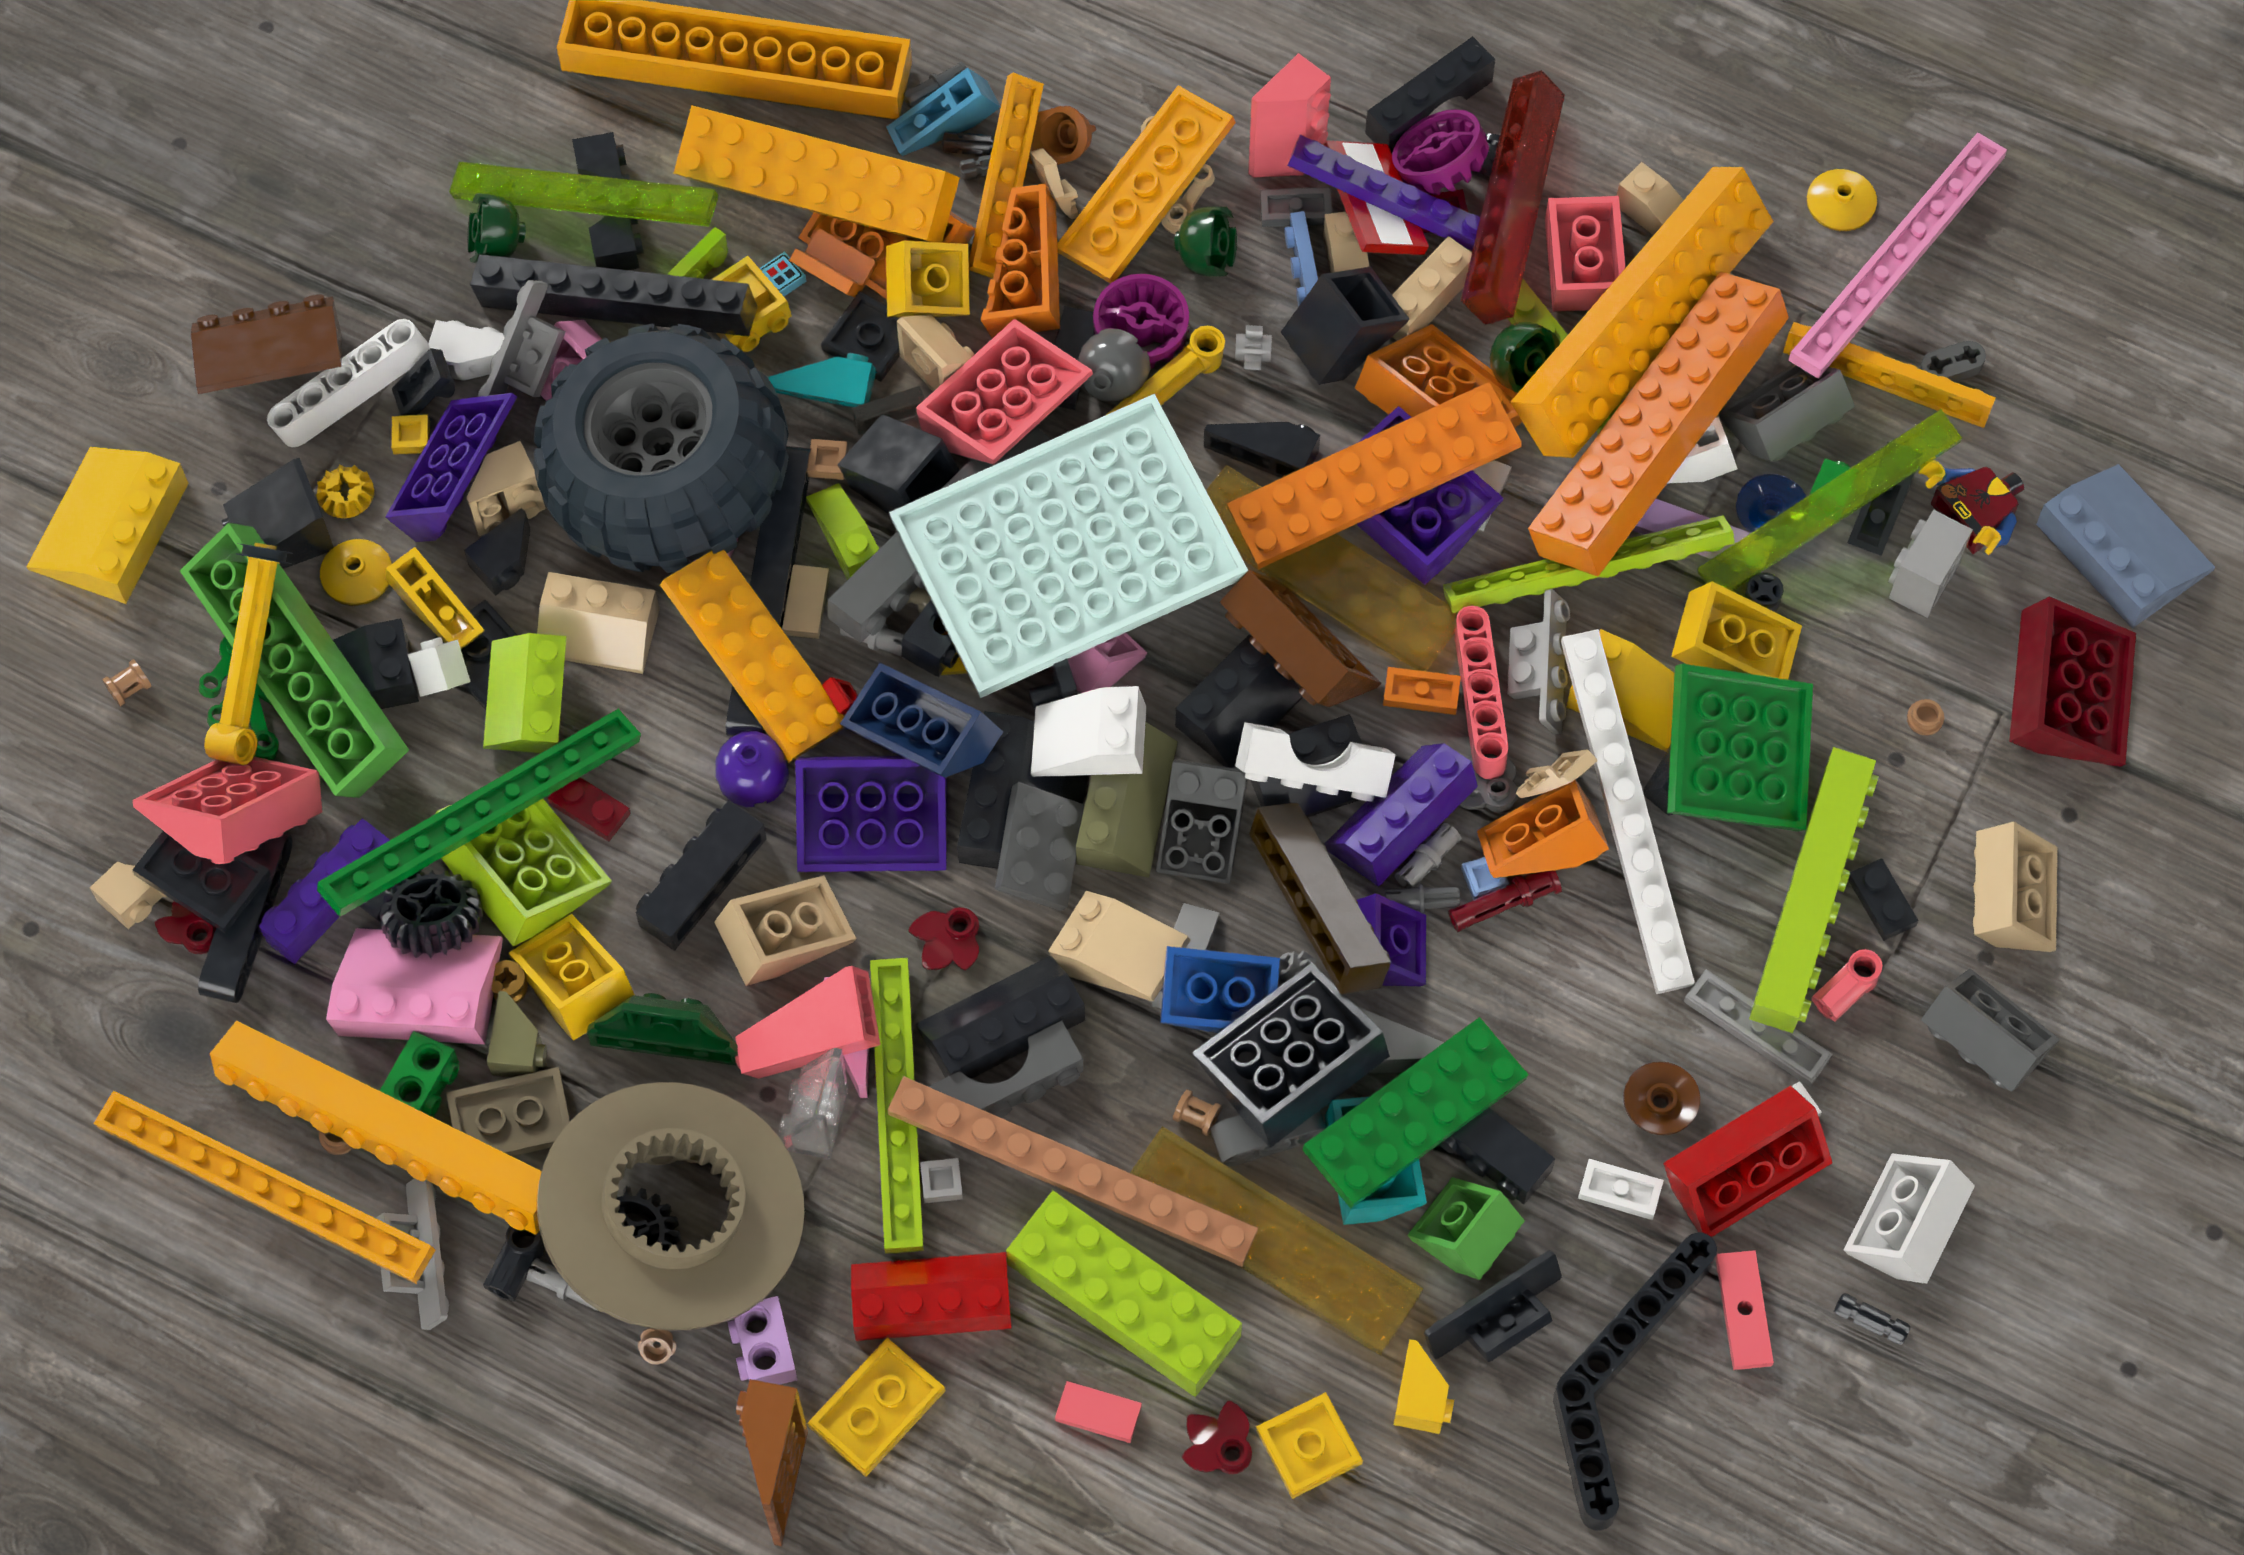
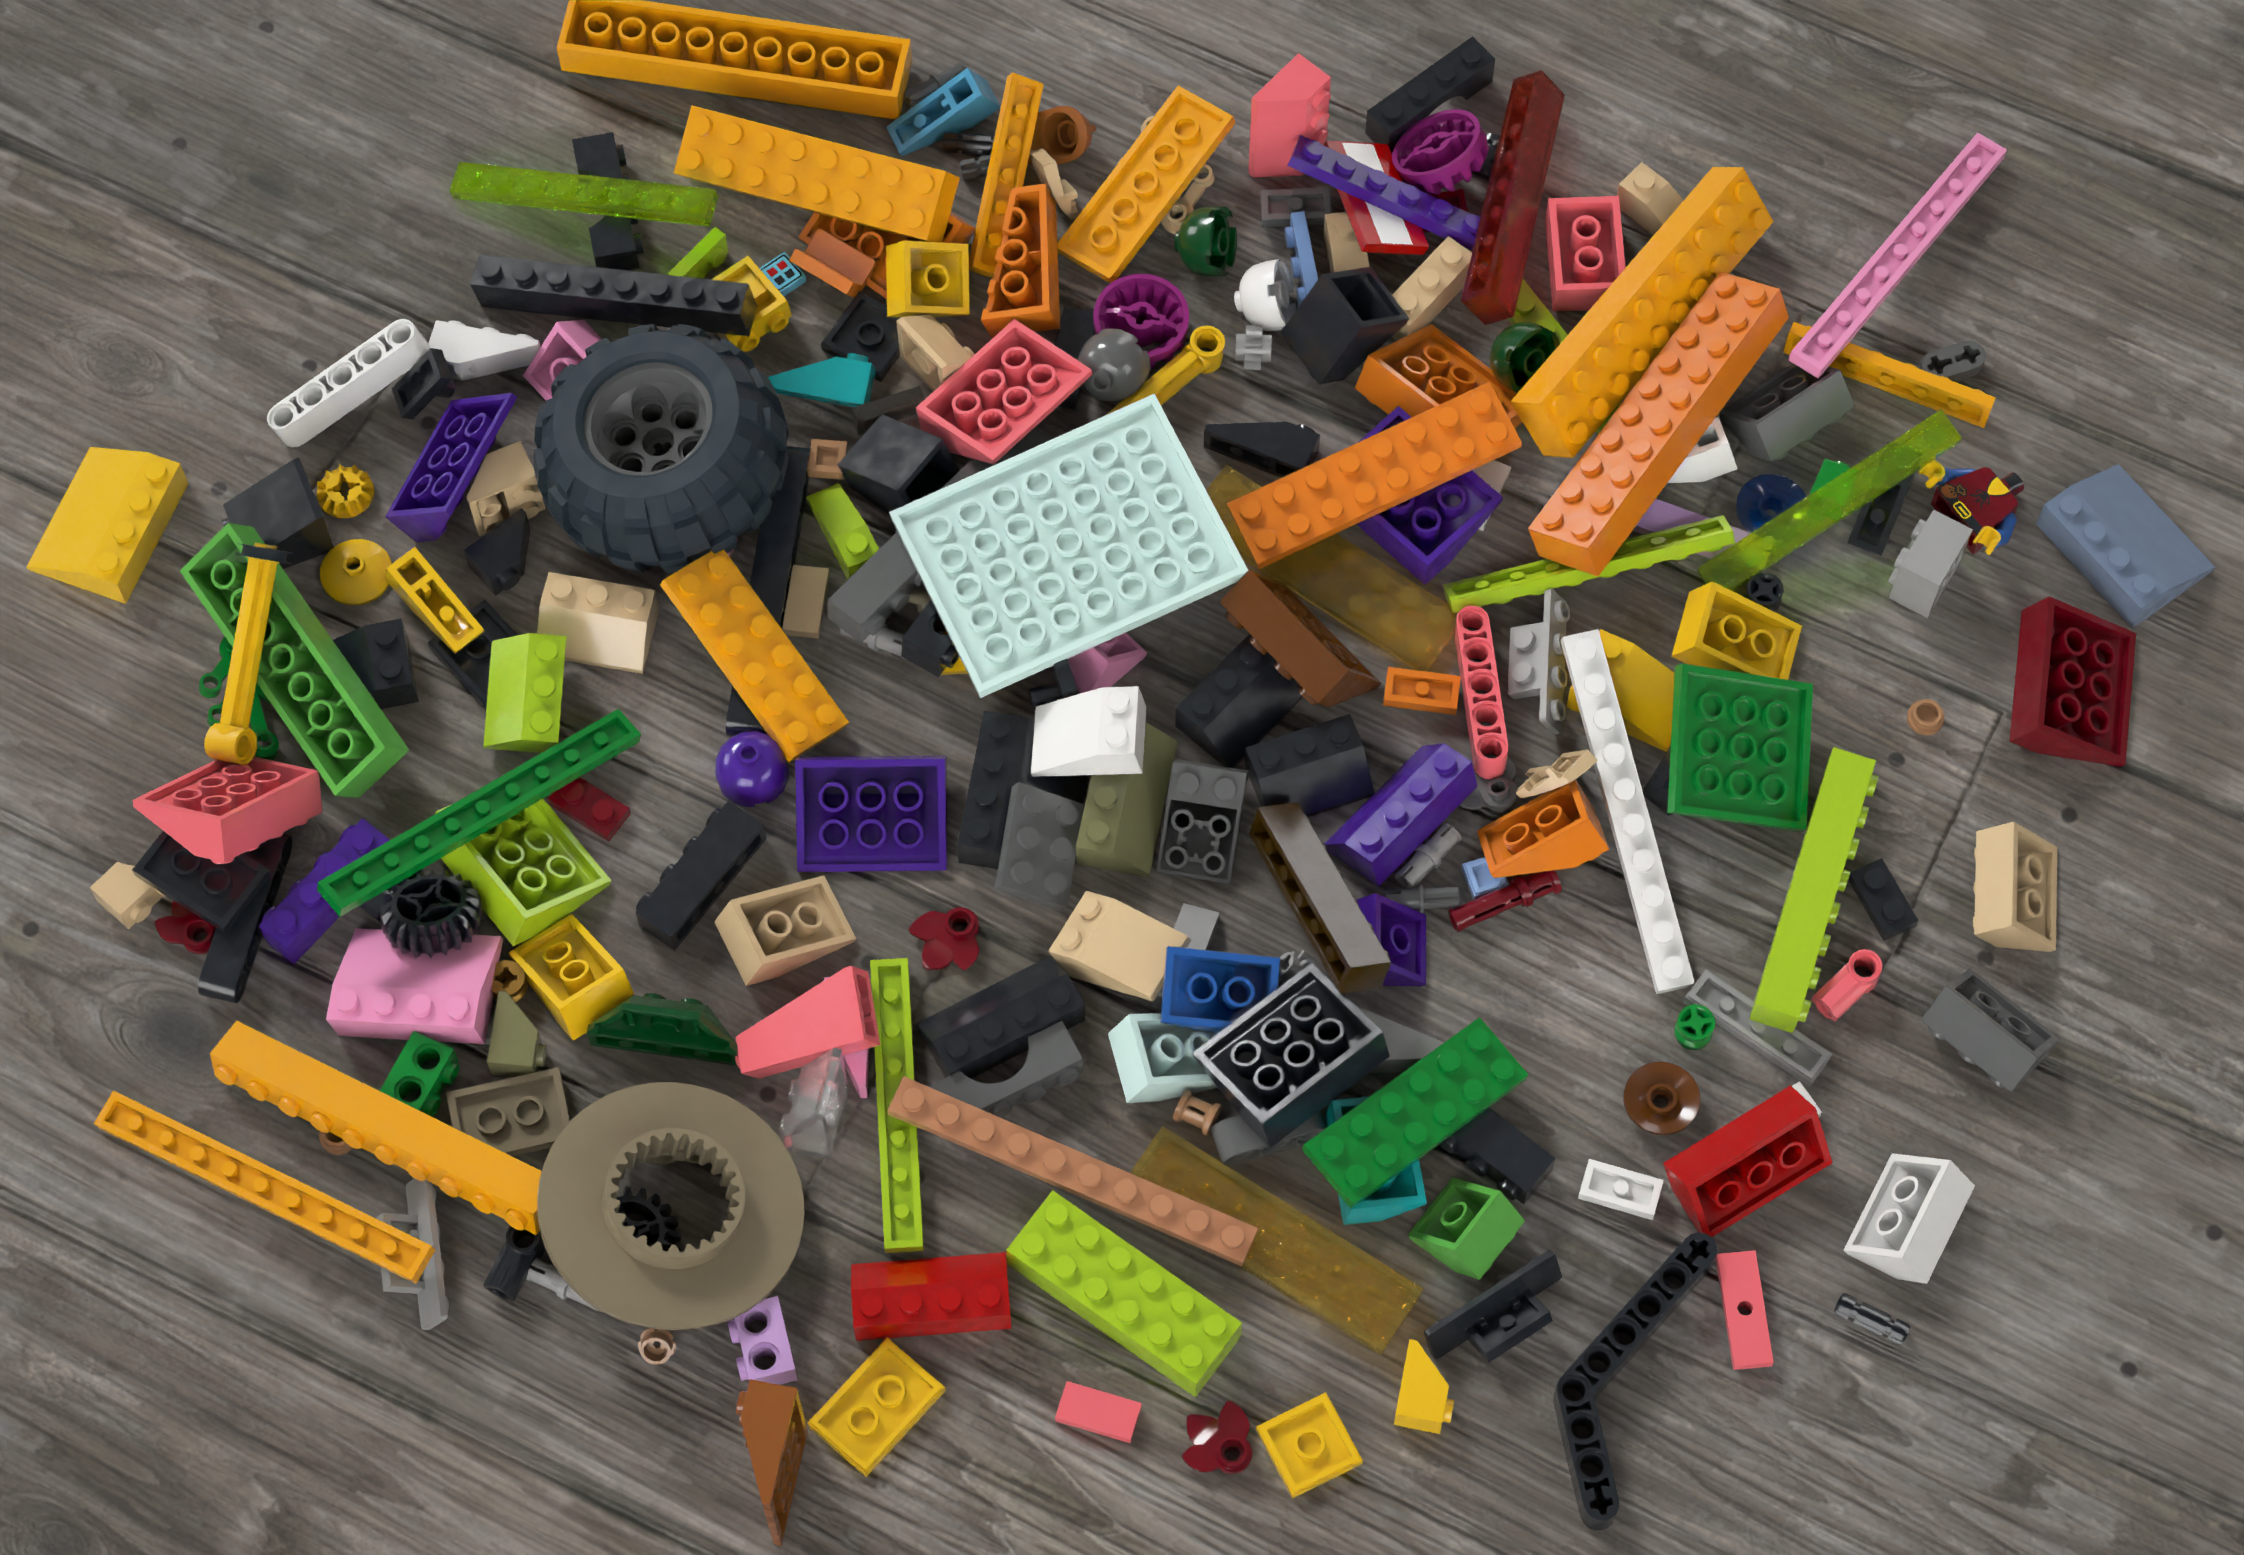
(126, 682): medium nougat bush -> none
(266, 343): reddish brown slope -> none
(410, 434): yellow plate -> none
(438, 666): white brick -> none
(494, 227): dark green cylinder -> none
(527, 347): light grey bracket -> none
(840, 693): red tile -> none
(921, 723): dark blue slope -> none
(941, 1180): light grey plate -> none
(1158, 1058): none -> light aqua slope
(1265, 295): none -> white cylinder
(1359, 769): white arch -> none
(1696, 1018): none -> green wheel
(1840, 211): yellow dish -> none

